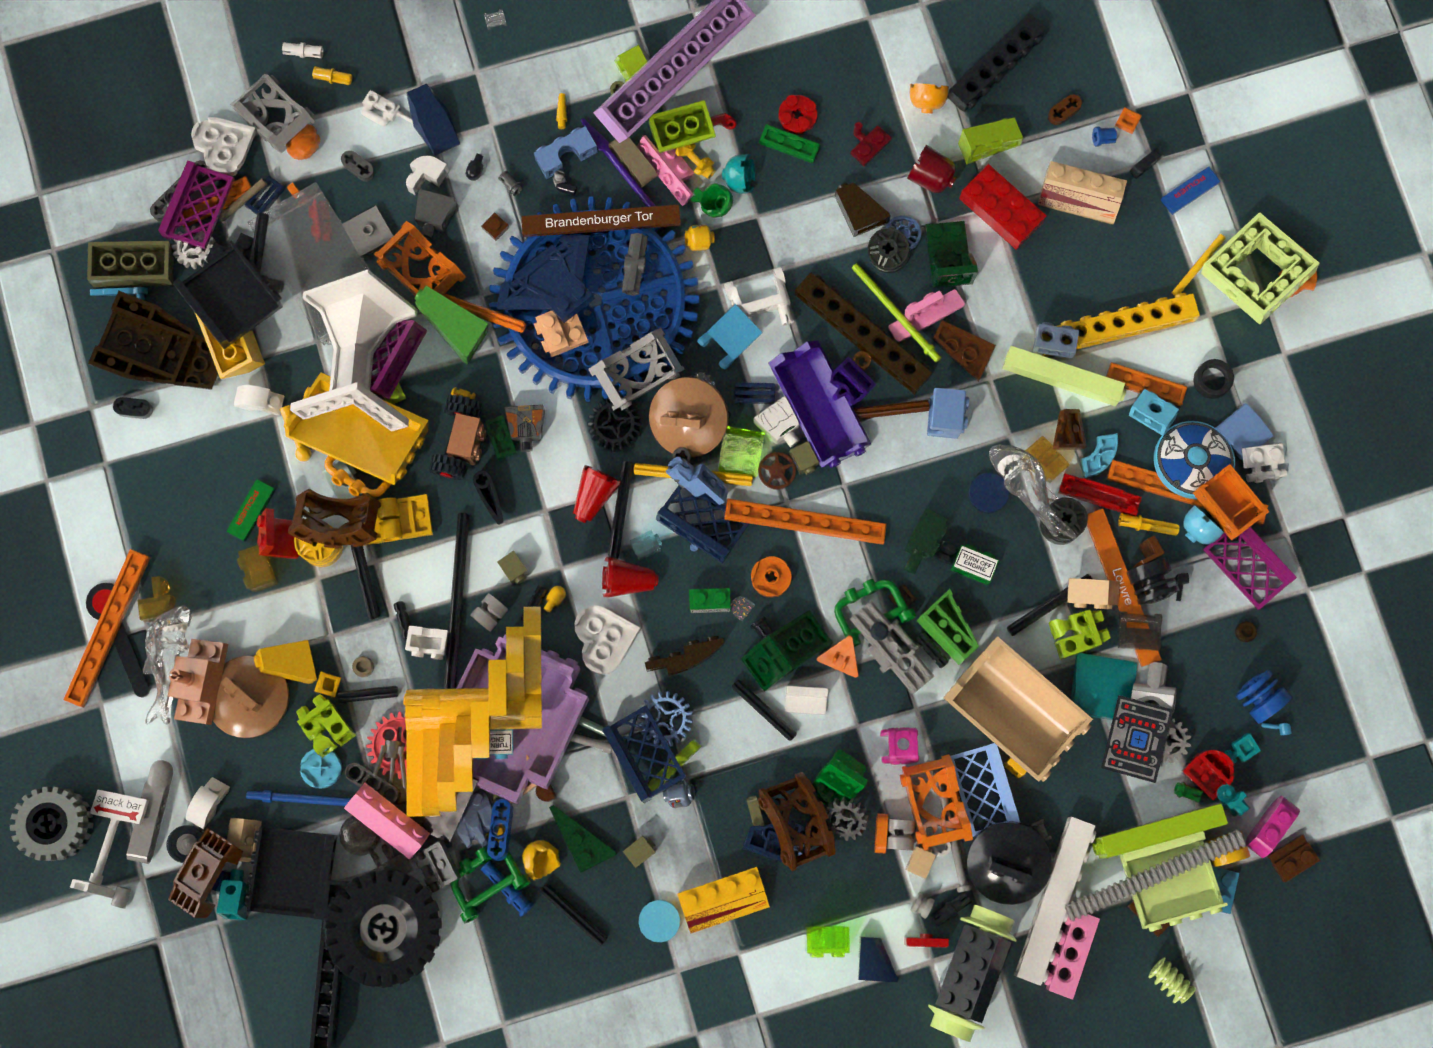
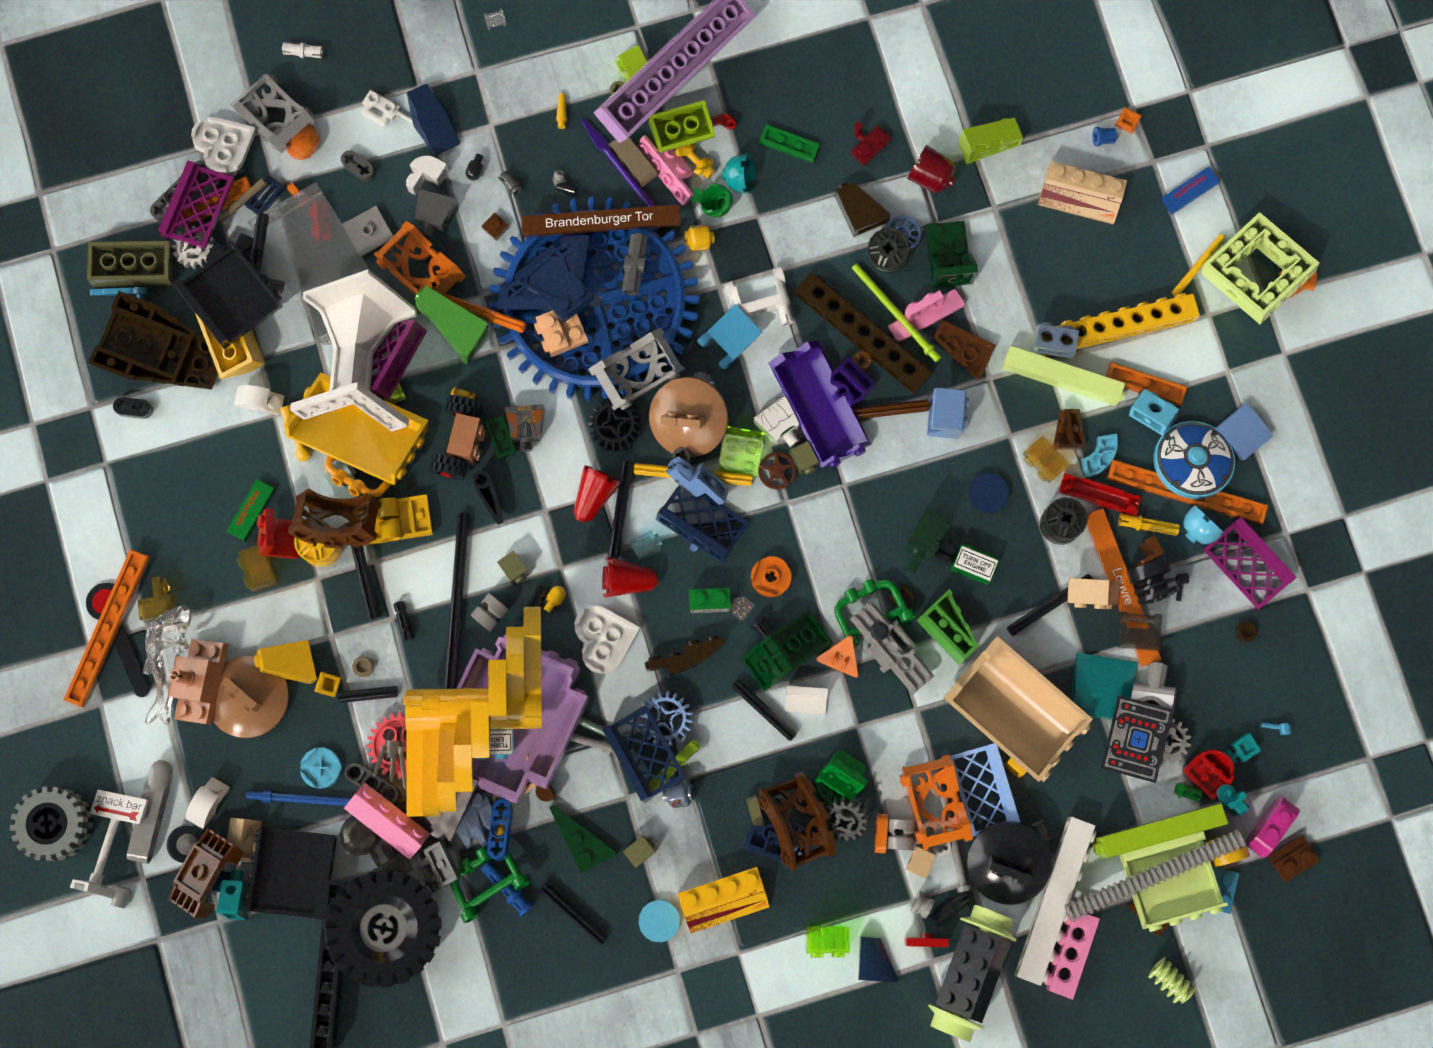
(324, 718): lime hips -> none
(332, 76): yellow axle -> none
(426, 641): white cylinder -> none
(540, 859): yellow hair -> none
(578, 142): medium blue arch -> none
(754, 386): dark blue tile -> none
(793, 104): red plate -> none
(805, 521): orange tile -> none
(897, 755): dark pink piece -> none
(928, 96): light orange cylinder -> none
(932, 650): black axle -> none
(1002, 207): red brick -> none
(1027, 27): black brick -> none
(1027, 480): clear piece -> none
(1062, 106): reddish brown beam -> none
(1085, 633): lime hips -> none
(1146, 163): black beam -> none
(1221, 366): black tyre -> none
(1230, 502): orange piece -> none
(1262, 456): white plate -> none
(1263, 696): blue wheel -> none

